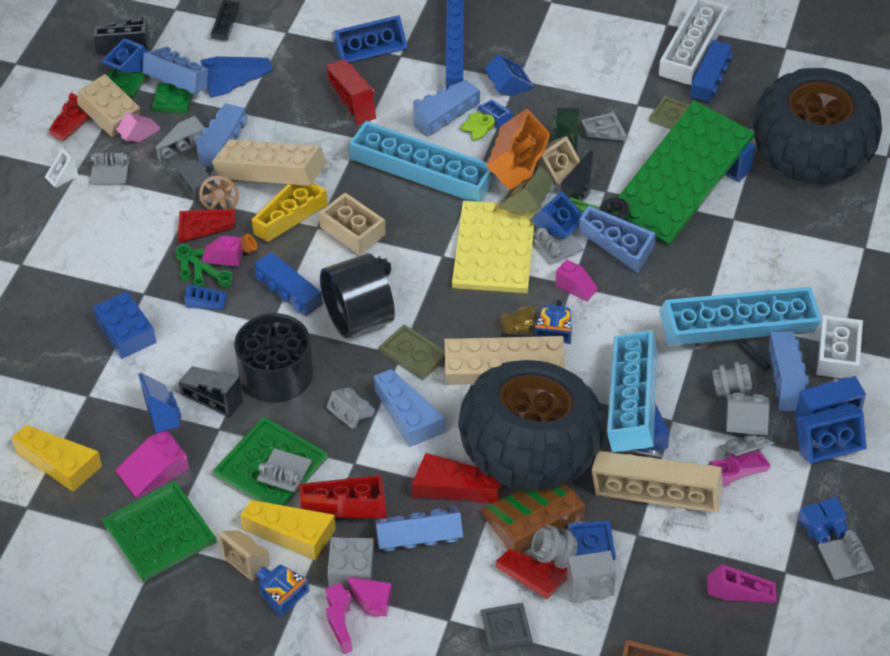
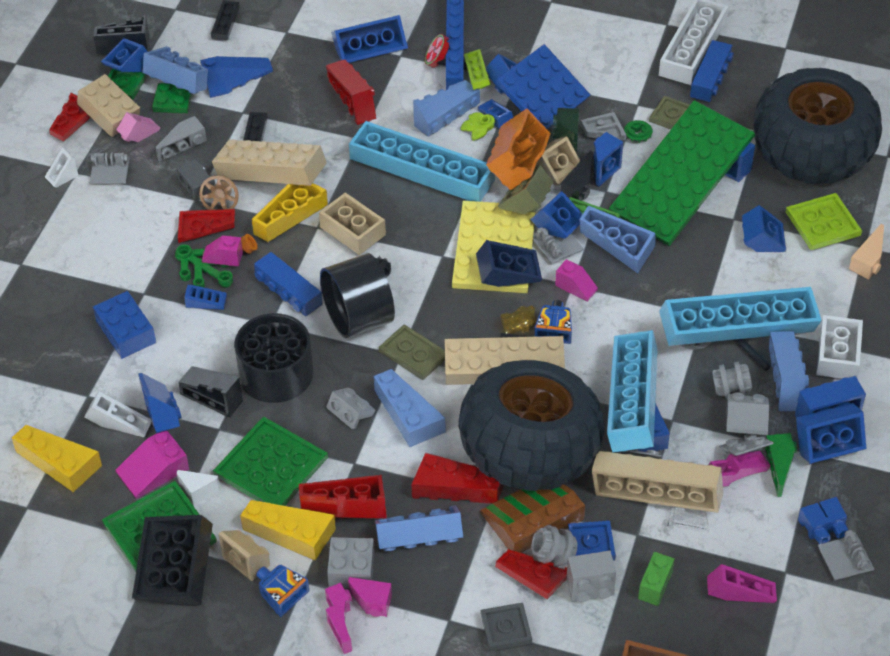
(117, 416): none -> white slope
(173, 559): none -> black slope
(197, 485): none -> white slope
(225, 127): medium blue wedge -> none
(255, 126): none -> black plate
(283, 470): light grey hinge -> none
(437, 50): none -> tile
(476, 69): none -> lime plate
(507, 264): none -> dark blue slope
(542, 86): none -> blue plate
(606, 157): none -> blue slope
(619, 205): black gear -> none
(635, 126): none -> green gear
(656, 578): none -> bright green brick
(763, 231): none -> blue slope
(780, 458): none -> green slope
(823, 221): none -> lime plate
(867, 258): none -> light nougat slope

